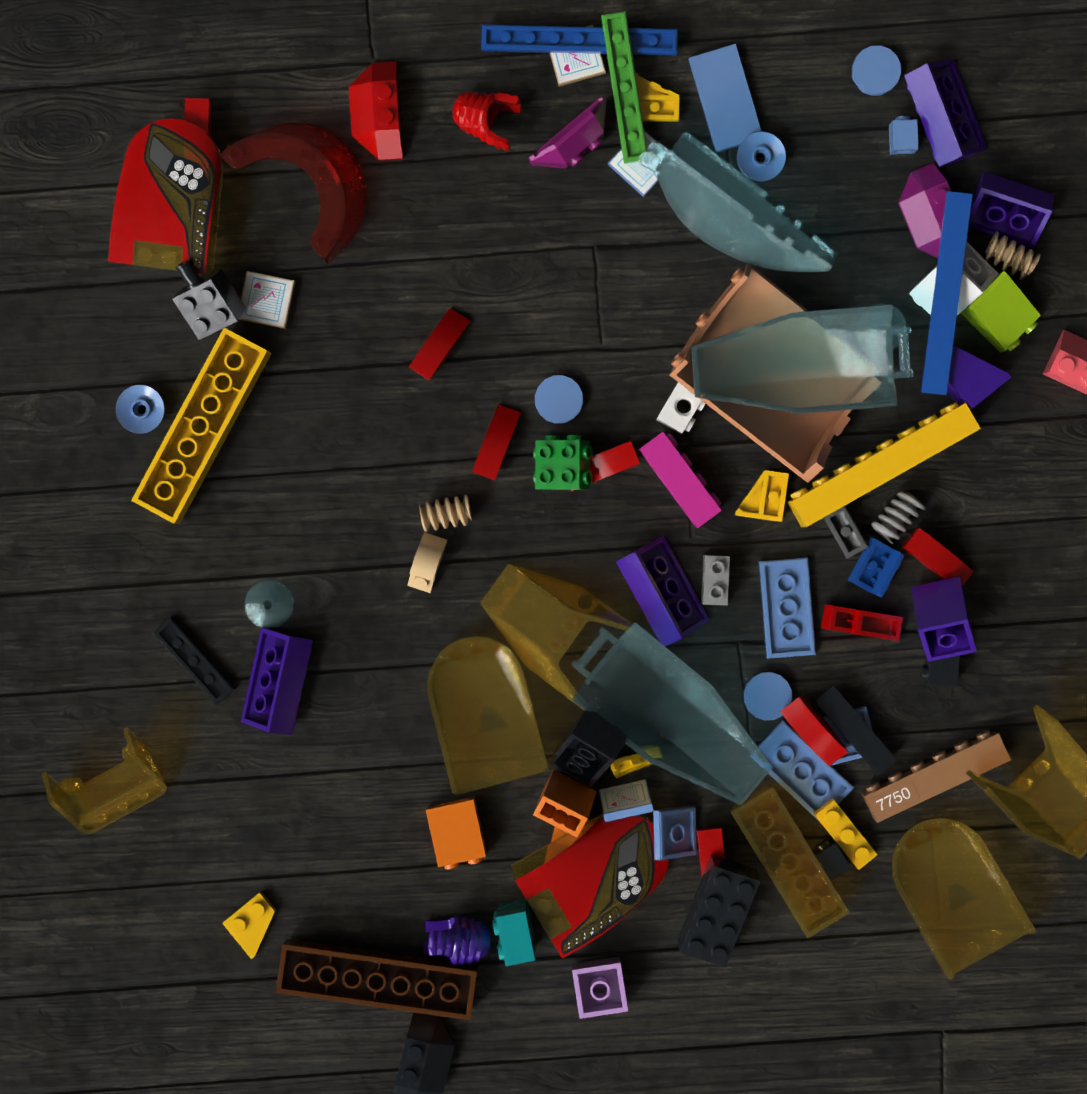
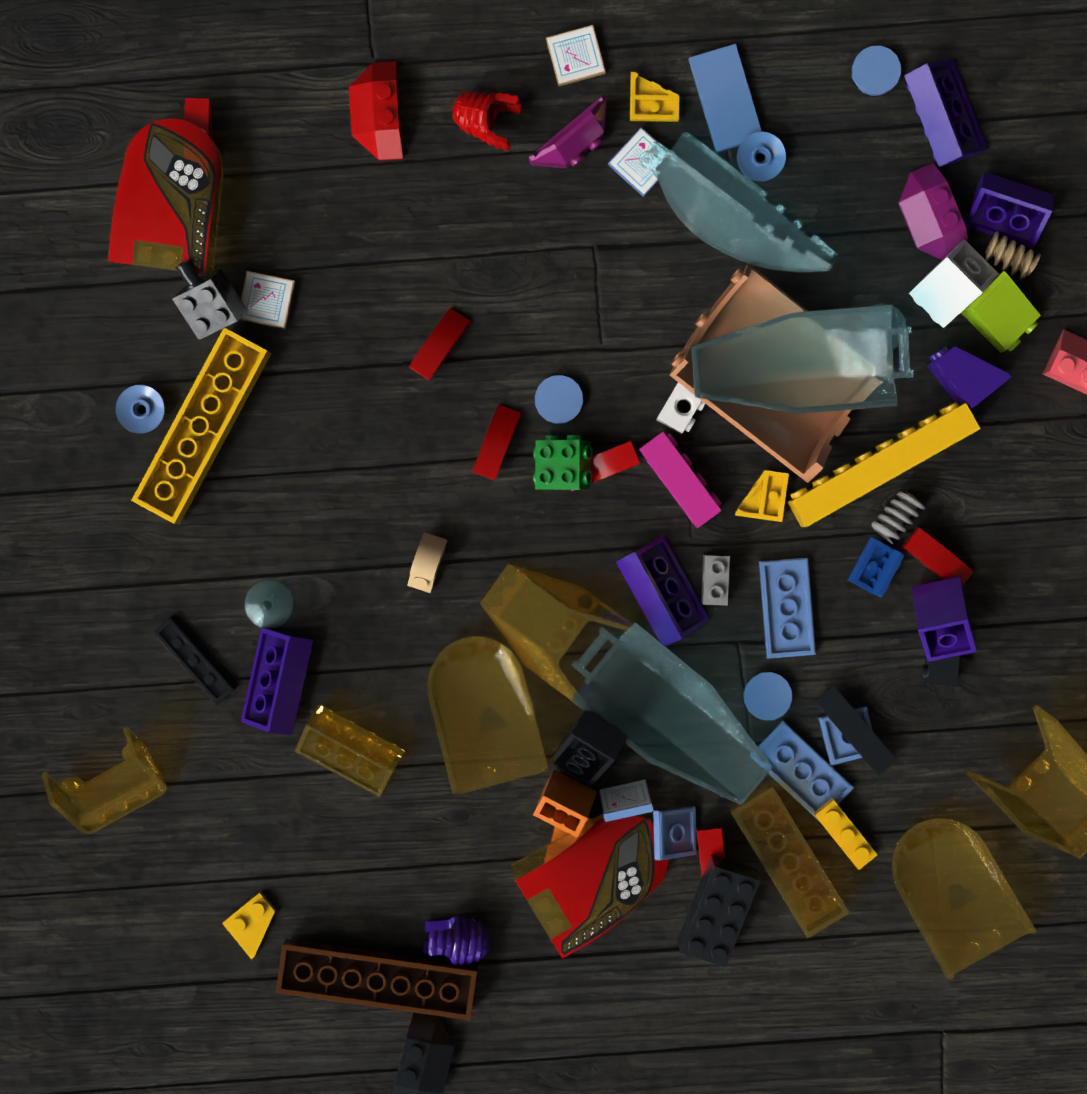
(329, 166): clear red windscreen -> none
(349, 750): none -> clear yellow slope
(445, 513): tan piece -> none
(456, 832): orange brick -> none
(515, 932): teal brick -> none
(574, 39): blue tile -> none
(599, 987): lavender brick -> none
(624, 86): bright green tile -> none
(628, 765): yellow wing -> none
(814, 730): red slope -> none
(831, 859): black brick -> none
(846, 532): dark grey slope -> none
(861, 622): red slope -> none
(903, 135): medium blue brick -> none
(935, 776): medium nougat brick -> none
(946, 293): blue tile -> none

